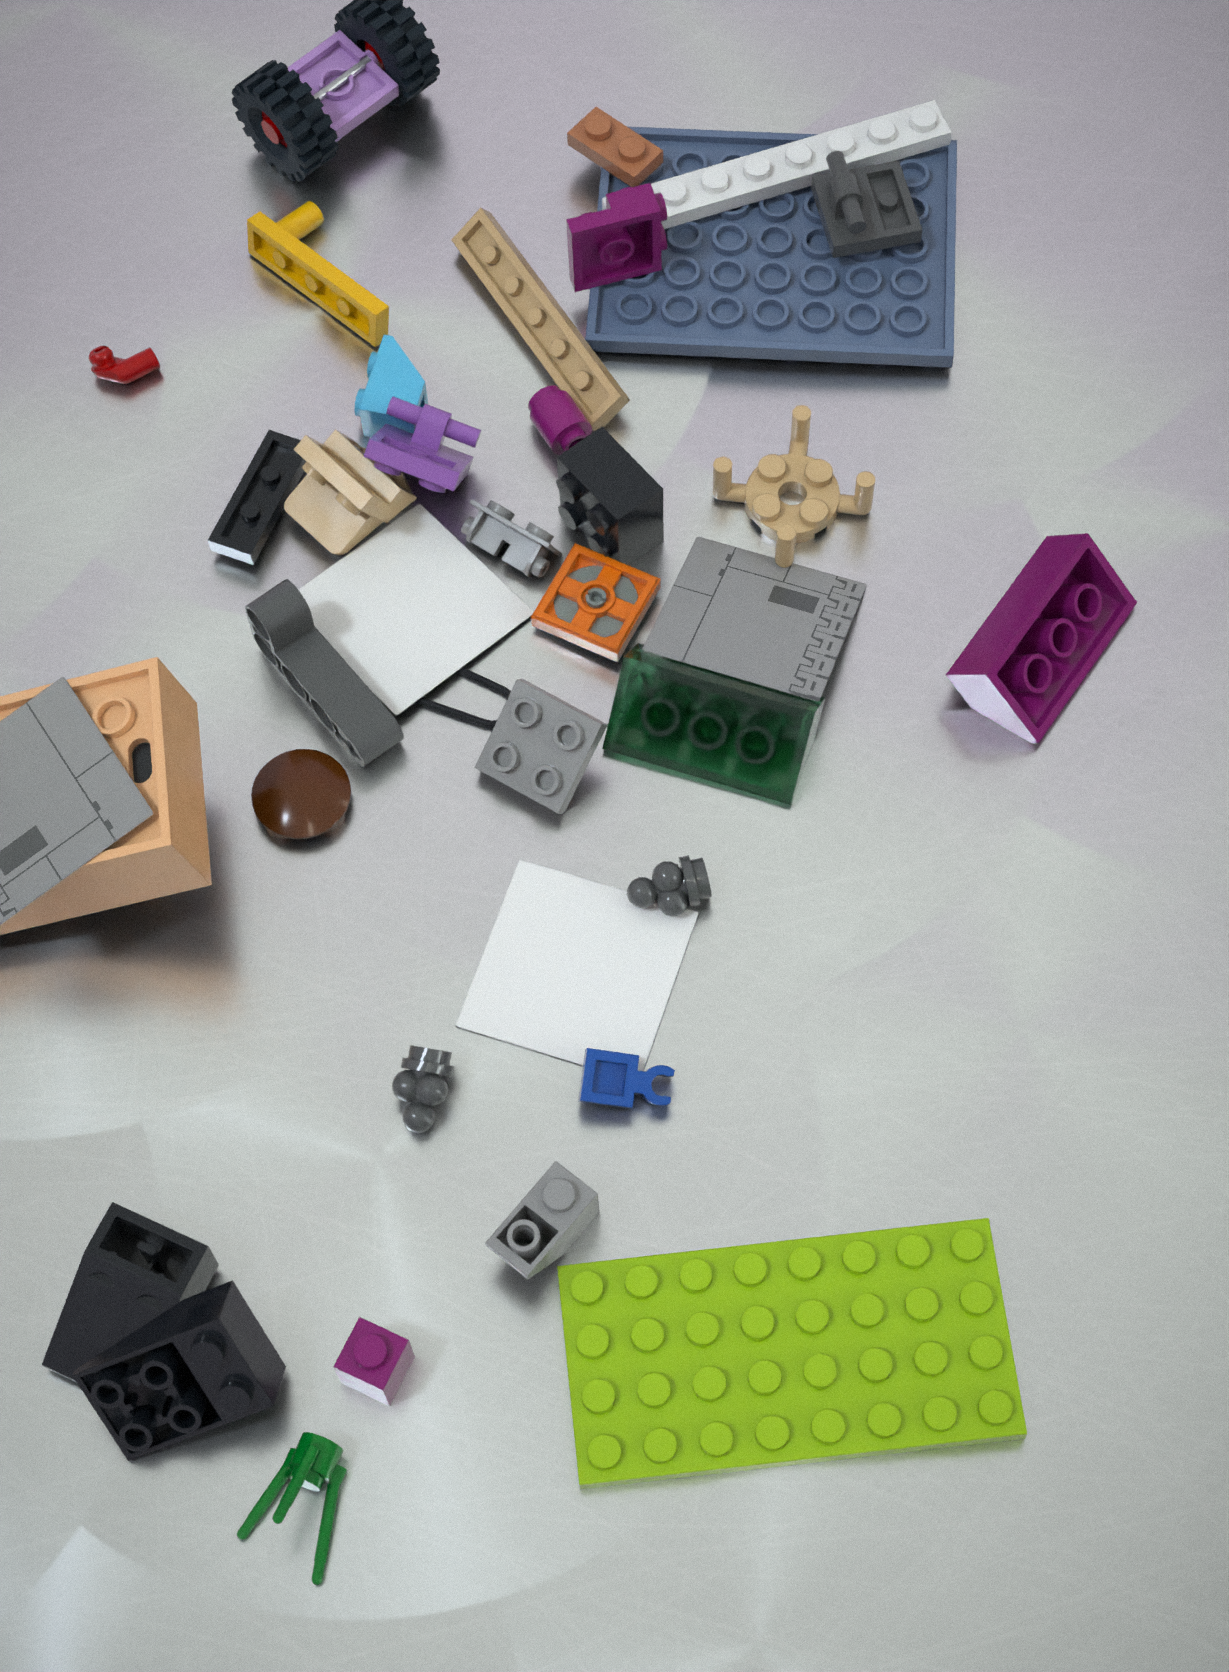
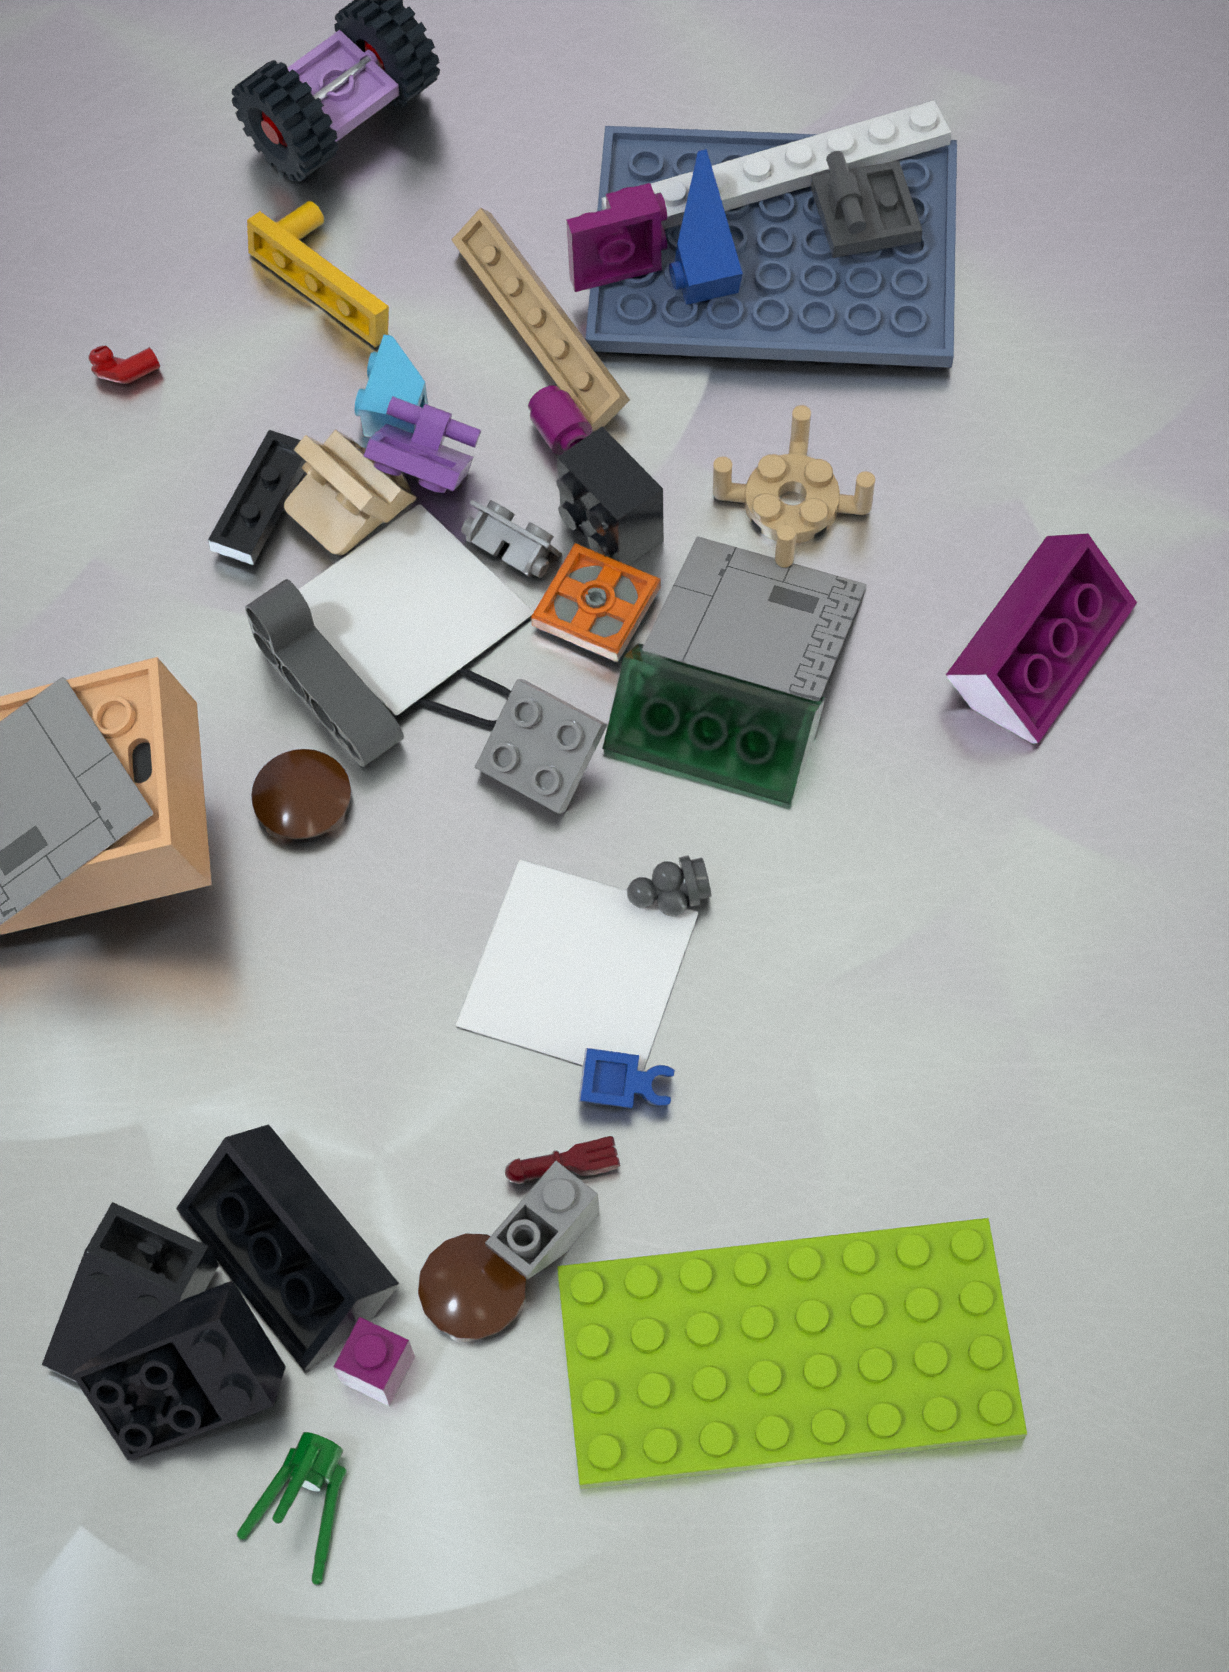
(285, 1244): none -> black slope
(422, 1085): dark grey piece -> none
(470, 1289): none -> reddish brown dish
(583, 1159): none -> dark red piece
(615, 147): nougat plate -> none
(705, 252): none -> blue slope

